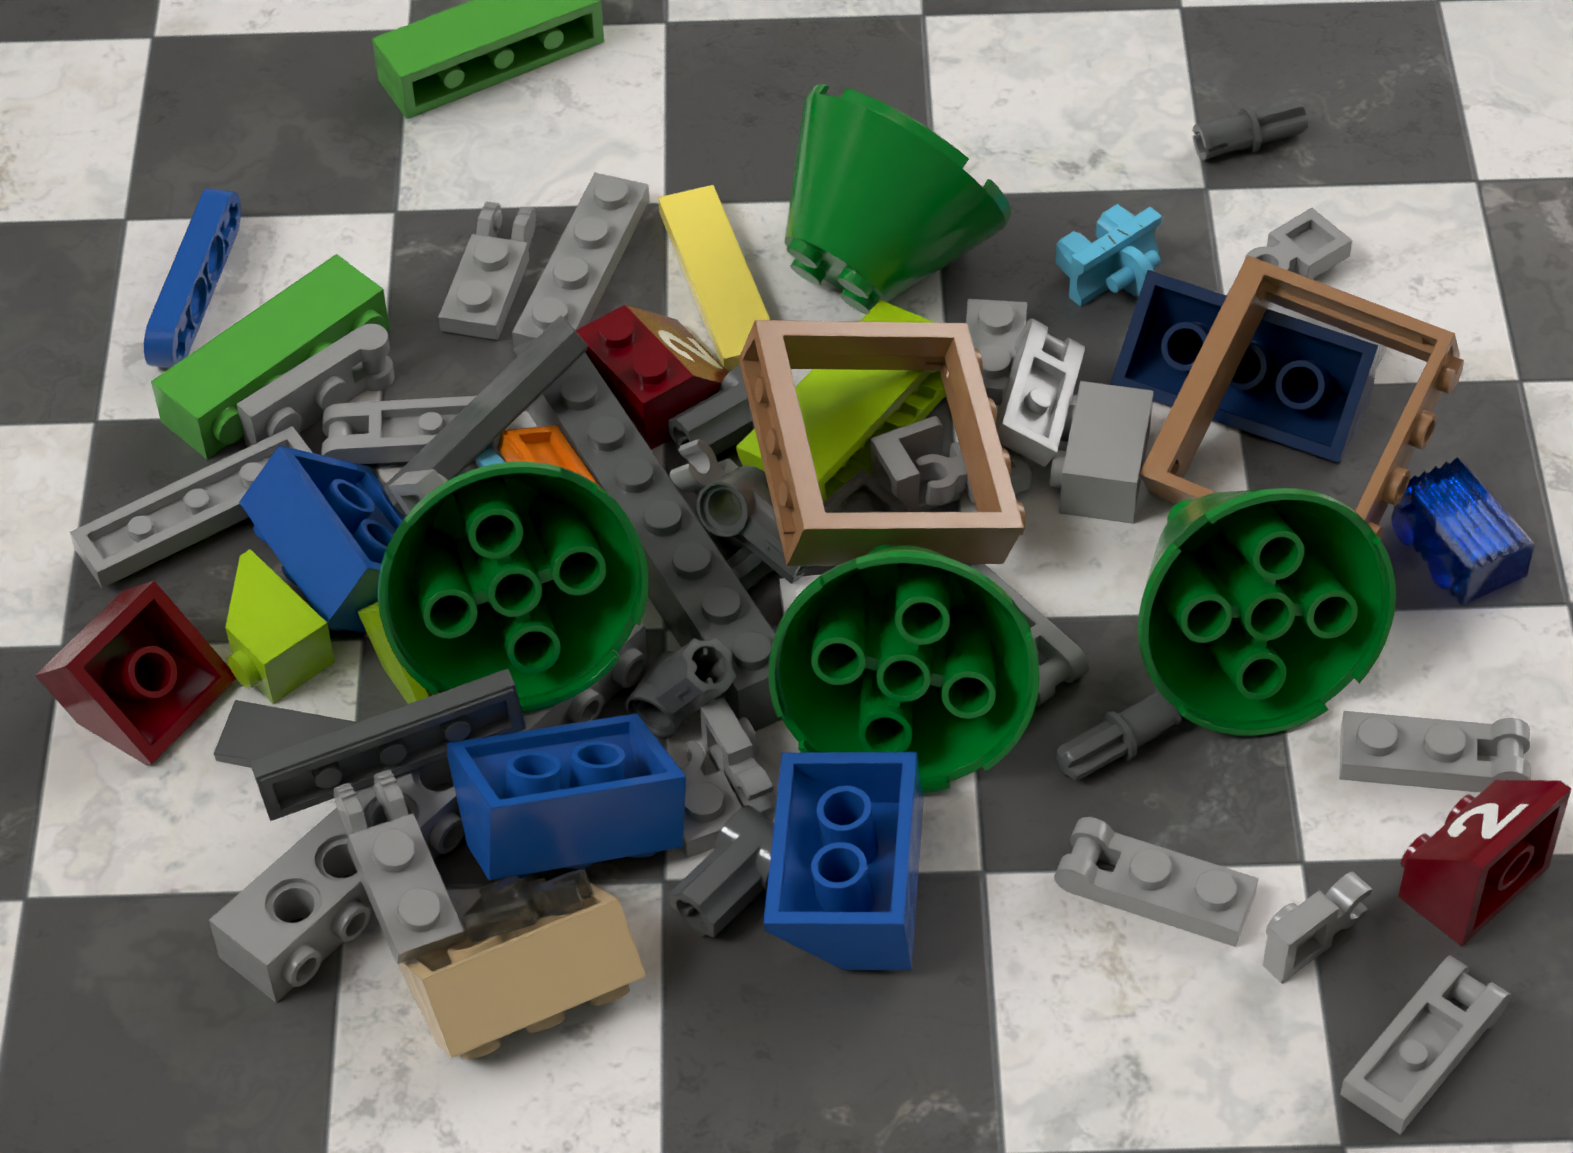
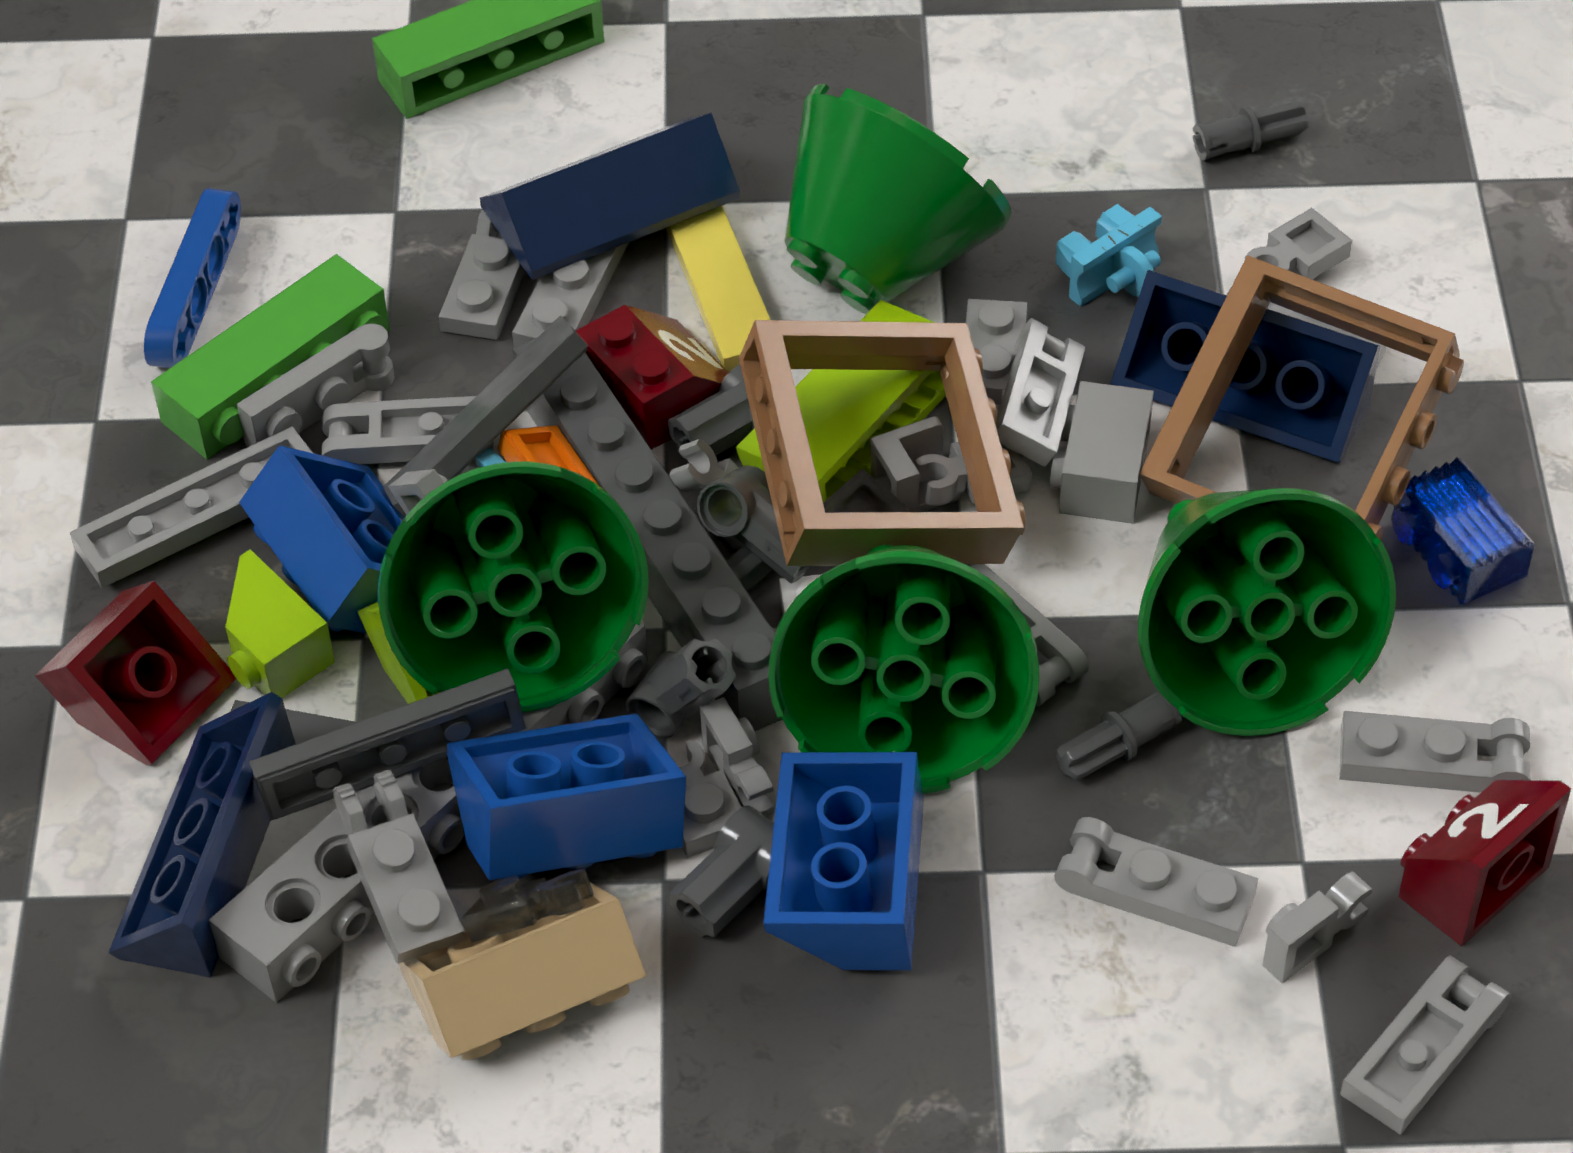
(203, 842): none -> dark blue slope
(614, 196): none -> dark blue slope

